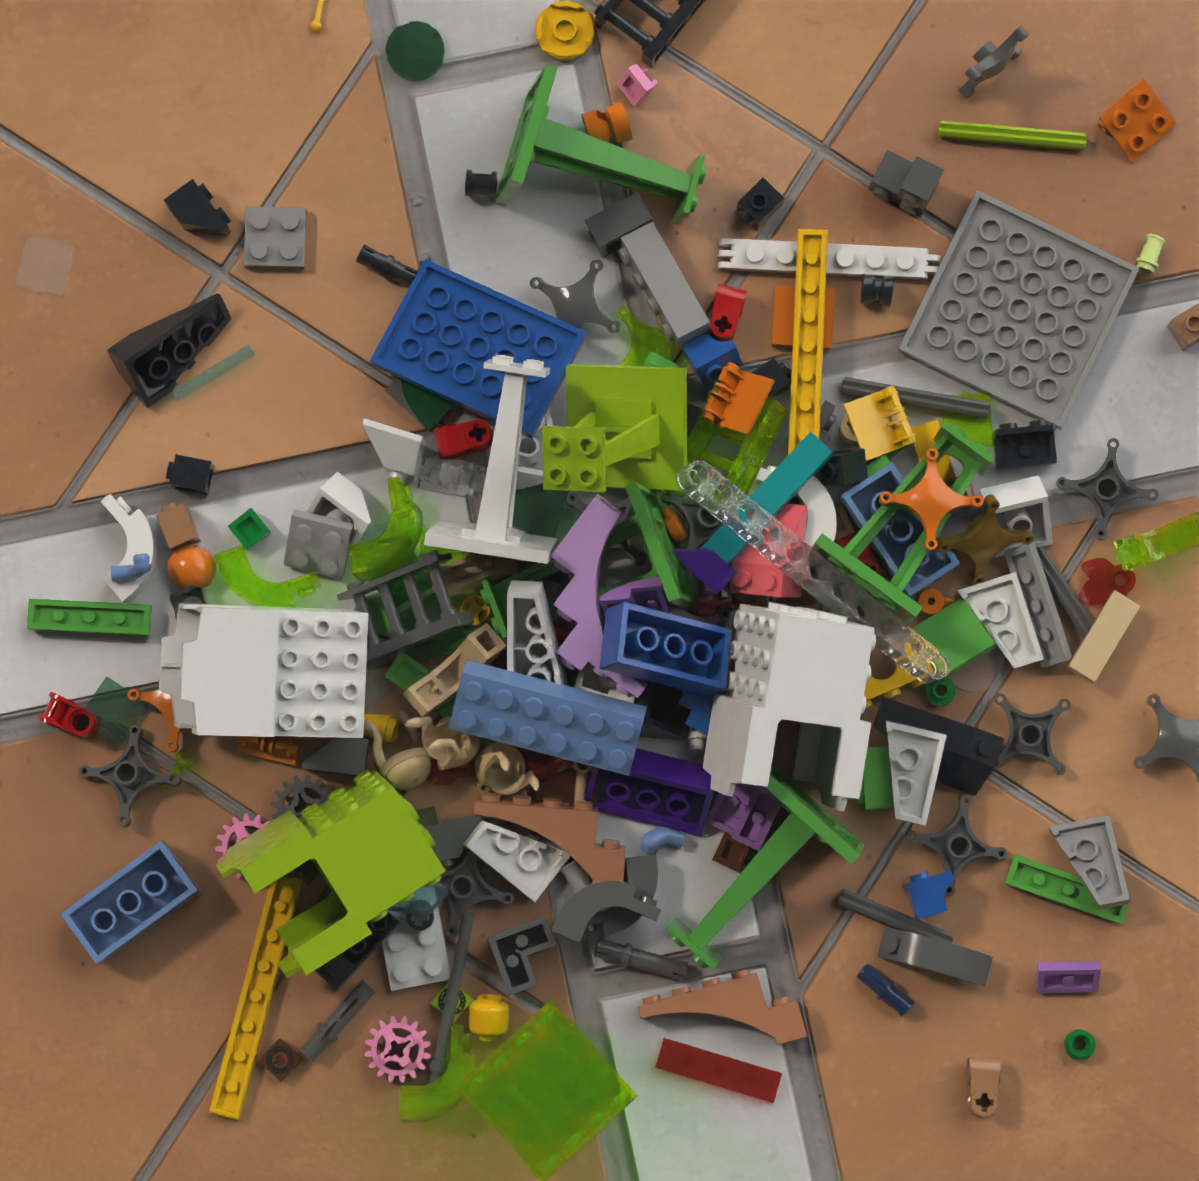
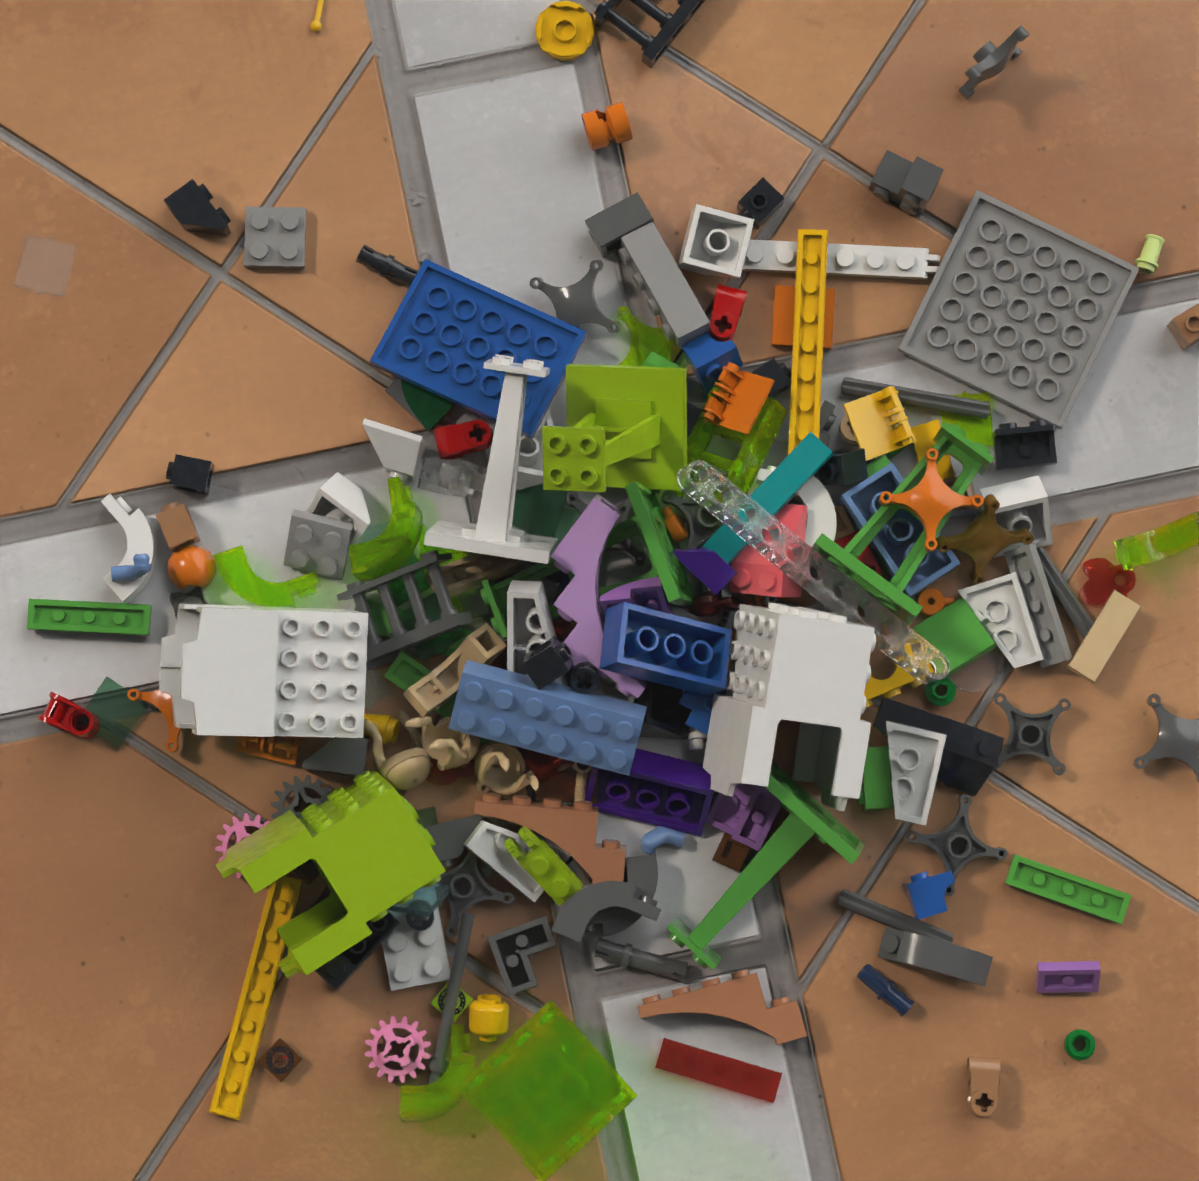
(130, 776): dark grey piece -> none
(130, 902): medium blue brick -> none
(160, 352): black wedge -> none
(178, 767): clear neon green hand -> none
(212, 372): clear light blue bar -> none
(249, 529): green plate -> none
(311, 1047): dark grey pin -> none
(415, 51): clear green tile -> none
(470, 604): yellow wheel -> none
(481, 183): black bush -> none
(545, 866): none -> lime hinge
(547, 662): none -> black brick
(579, 153): bright green piece -> none
(584, 668): none -> black bush
(636, 84): bright pink tile -> none
(715, 242): none -> white slope
(876, 290): black wheel -> none
(1012, 135): lime axle -> none
(1095, 859): light grey wing -> none
(1107, 488): dark grey piece -> none
(1137, 121): orange hinge -> none

